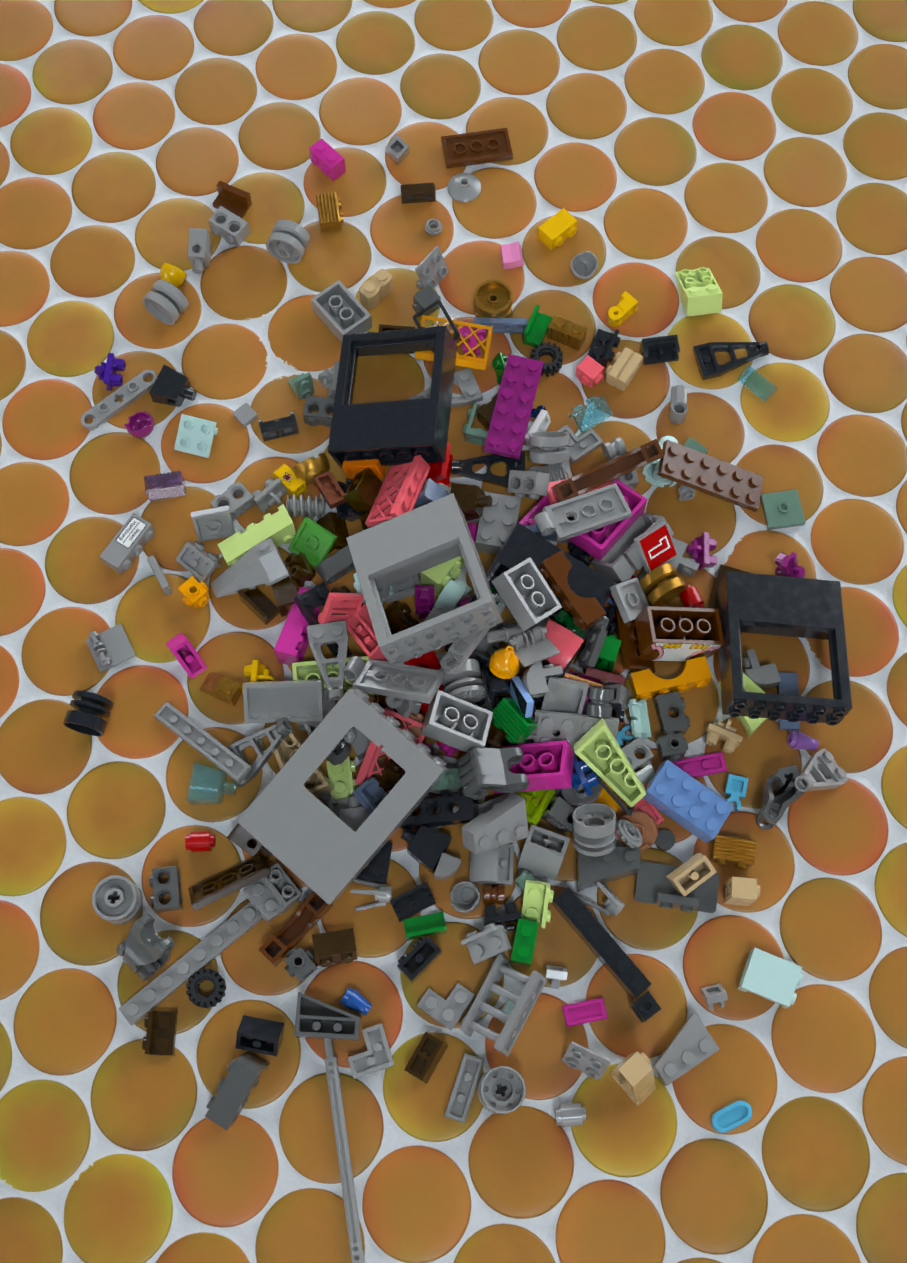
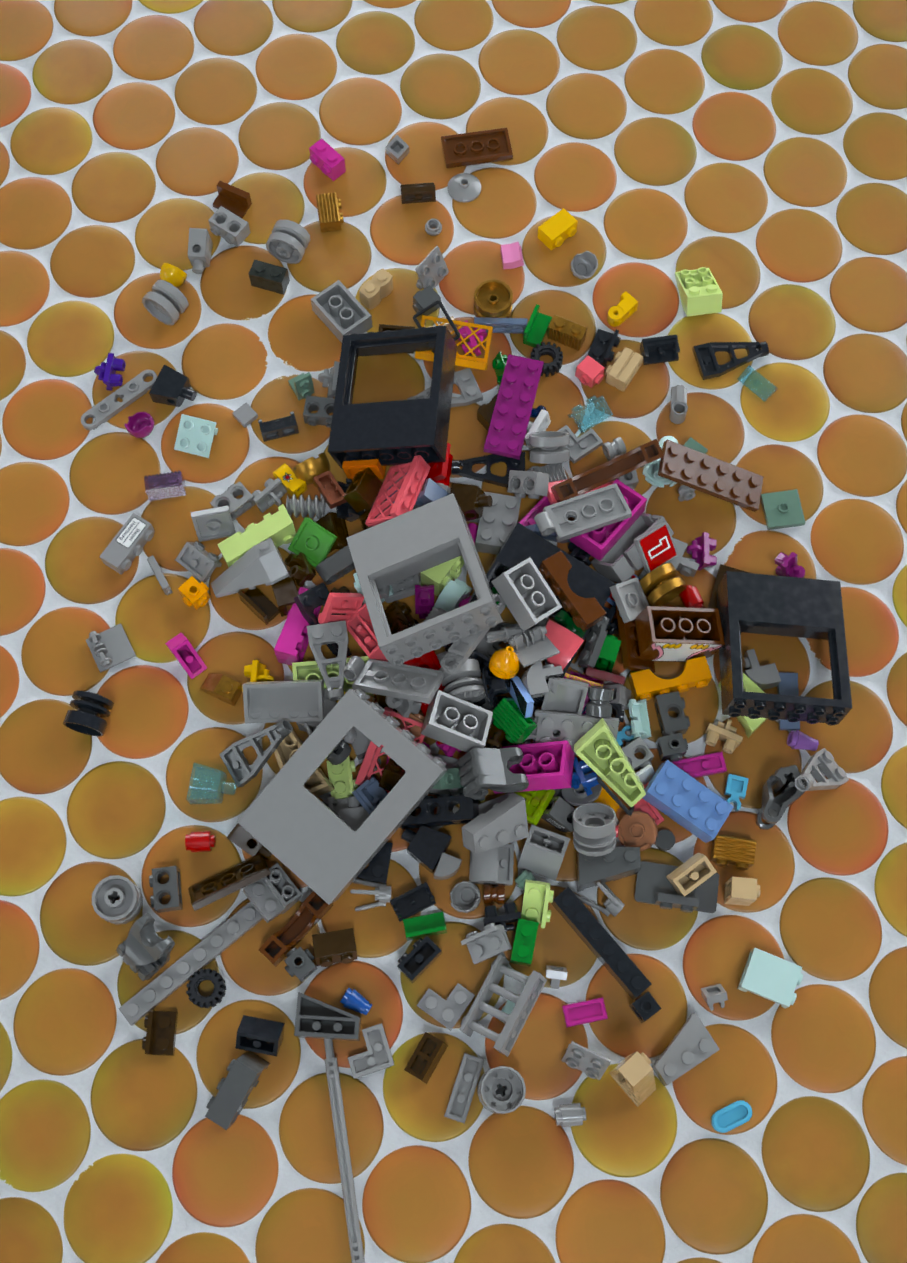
(203, 742): light grey tile -> none
(269, 277): none -> pearl dark grey brick
(475, 436): sand green bracket -> none
(629, 833): light grey gear -> none

